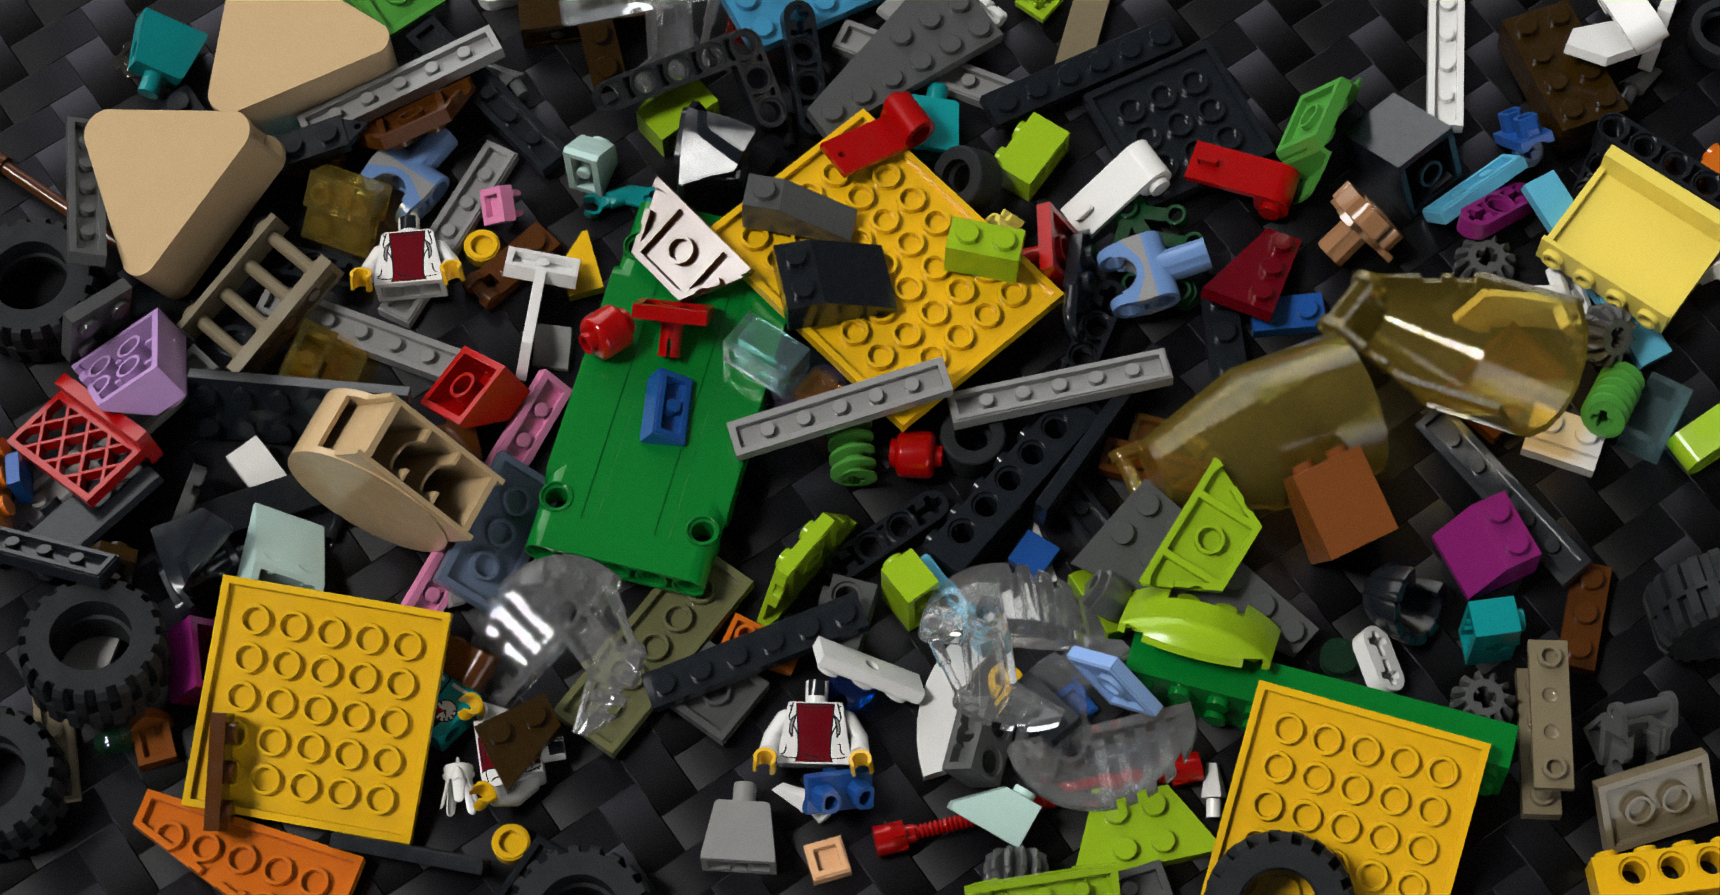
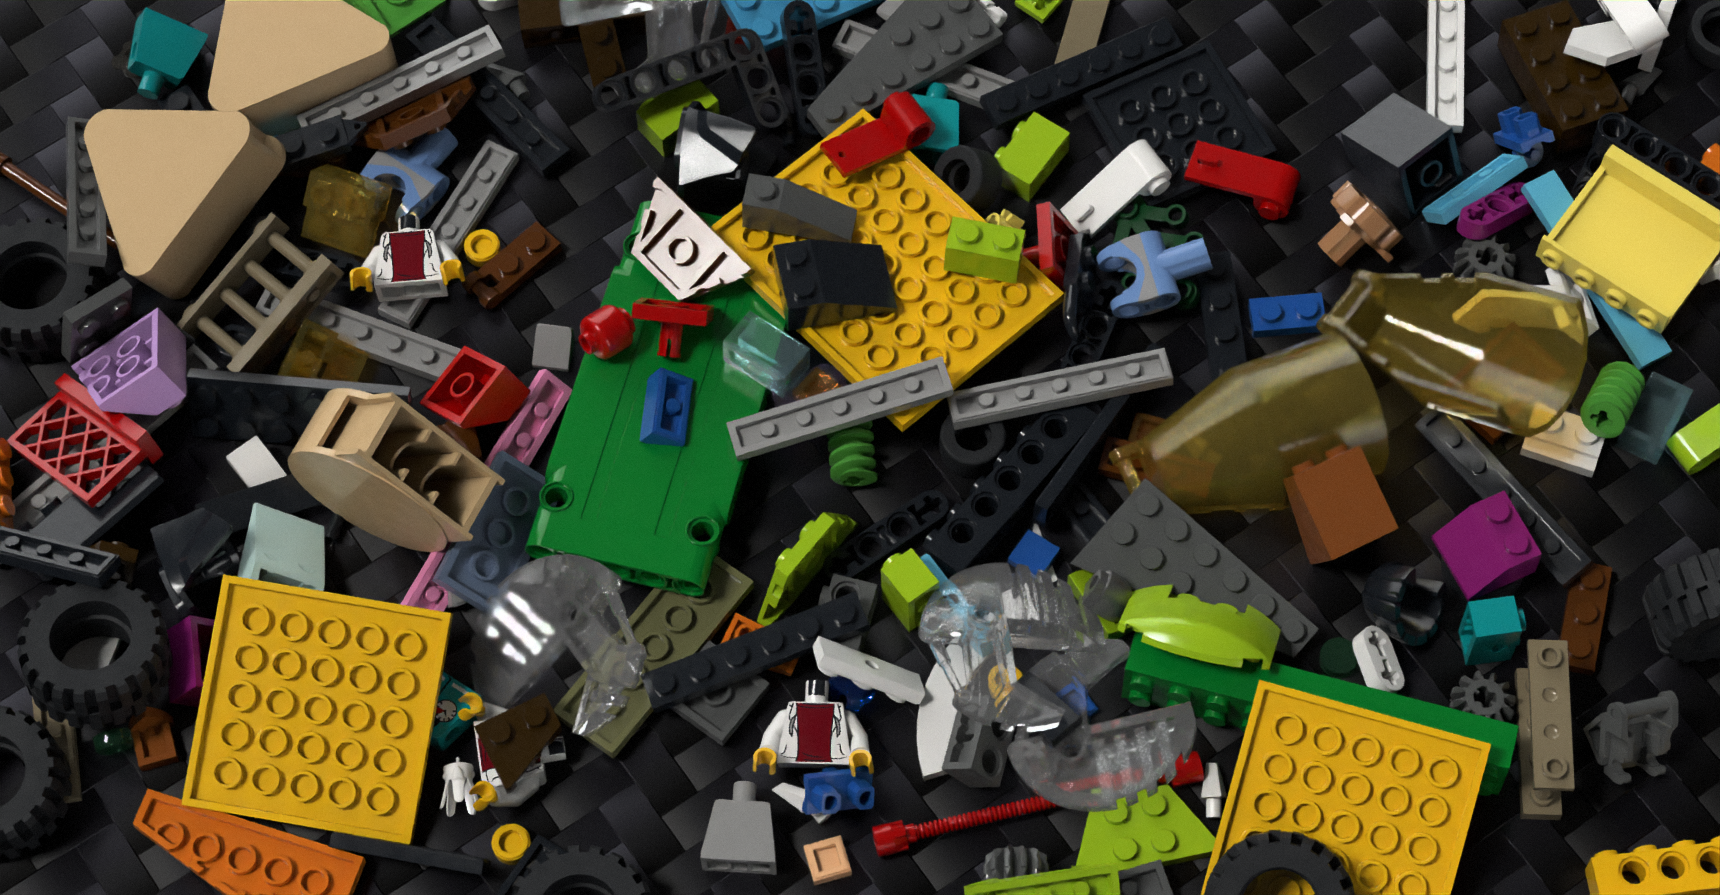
(19, 477): blue tile -> none
(190, 491): flat silver tile -> none
(220, 771): reddish brown plate -> none
(470, 663): reddish brown piece -> none
(498, 205): bright pink tile -> none
(540, 269): white piece -> none
(589, 278): yellow tile -> none
(590, 163): light aqua slope -> none
(627, 195): teal arm -> none
(915, 454): red head -> none
(1000, 811): light aqua slope -> none
(1114, 681): light blue tile -> none
(1205, 538): lime wing -> none
(1255, 276): dark red wing -> none
(1312, 128): bright green piece -> none
(1608, 334): dark grey gear -> none
(1655, 800): dark tan plate -> none

